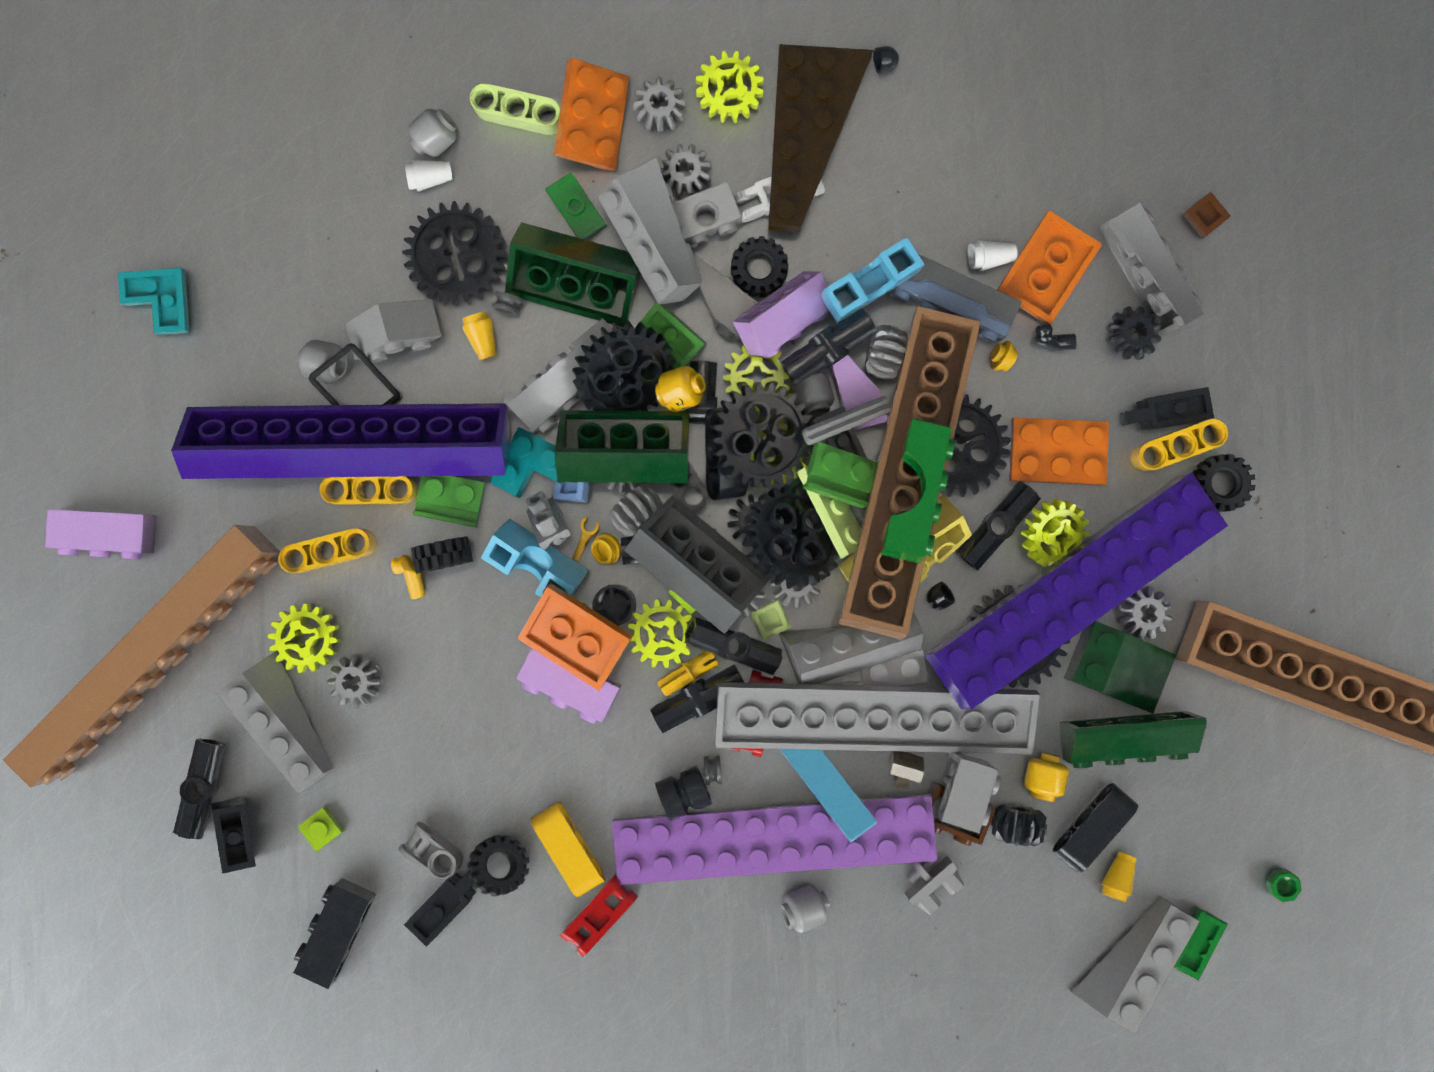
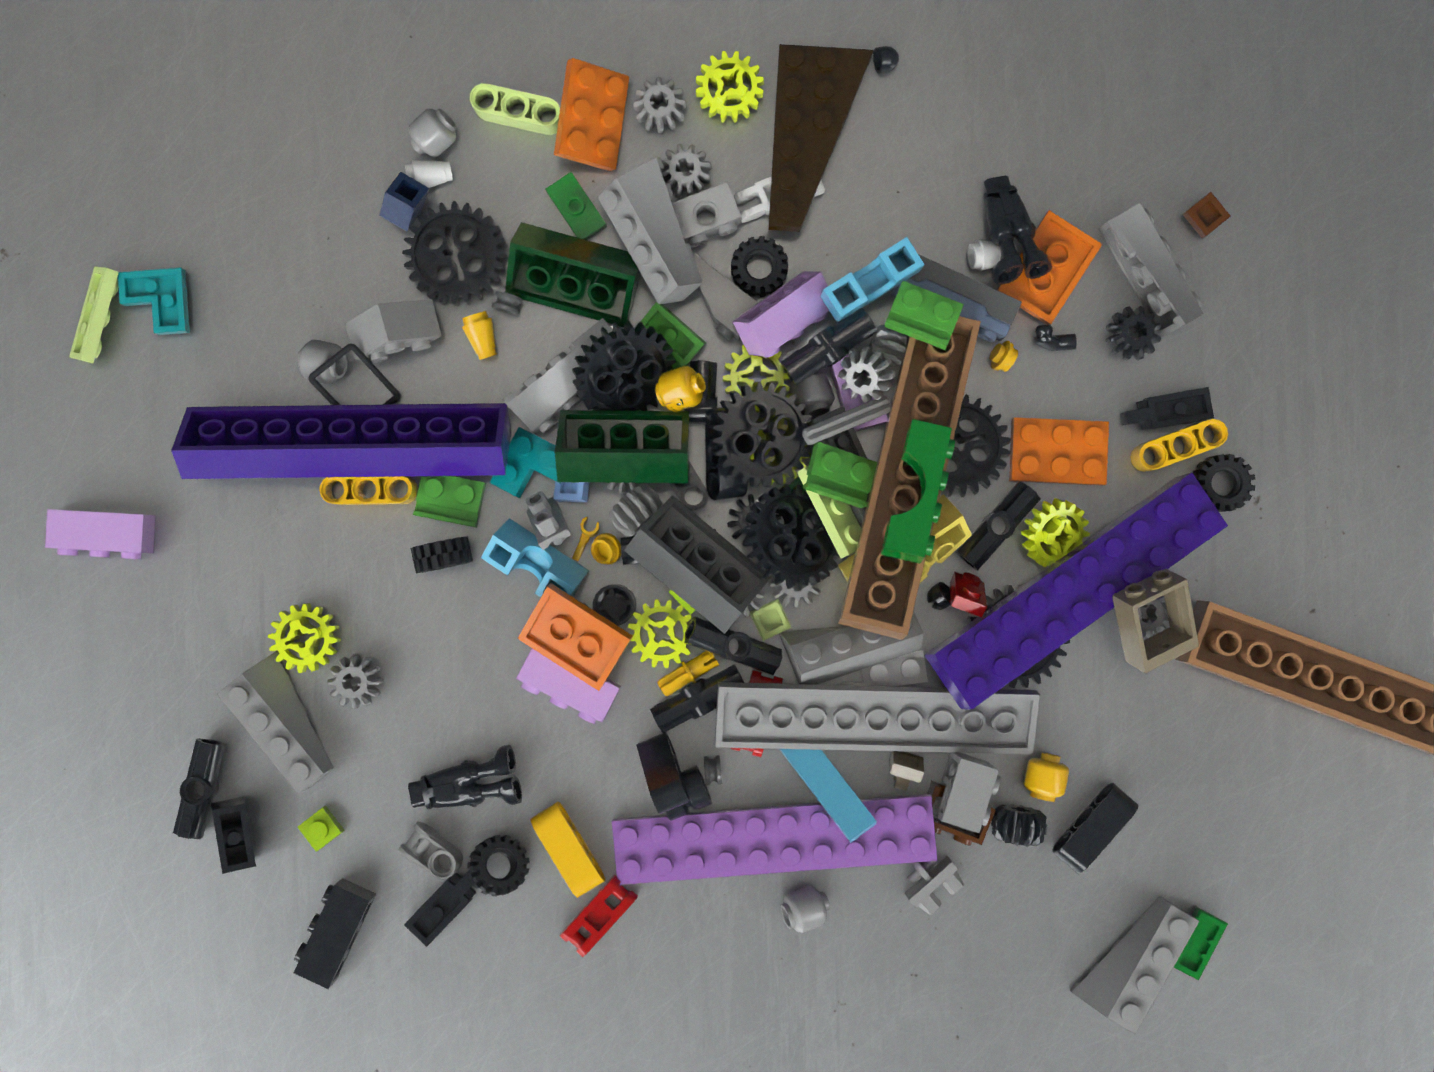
(94, 314): none -> yellowish green plate
(143, 656): medium nougat brick -> none
(312, 550): yellow beam -> none
(403, 201): none -> dark blue brick
(414, 581): yellow arm -> none
(458, 784): none -> black piece
(662, 773): none -> black beam
(857, 365): none -> light grey gear
(923, 315): none -> bright green plate
(968, 593): none -> red plate
(1008, 221): none -> black piece
(1120, 666): dark green slope -> none
(1120, 877): yellow cone -> none
(1132, 737): dark green slope -> none
(1167, 644): none -> dark tan window
(1283, 885): green tile -> none

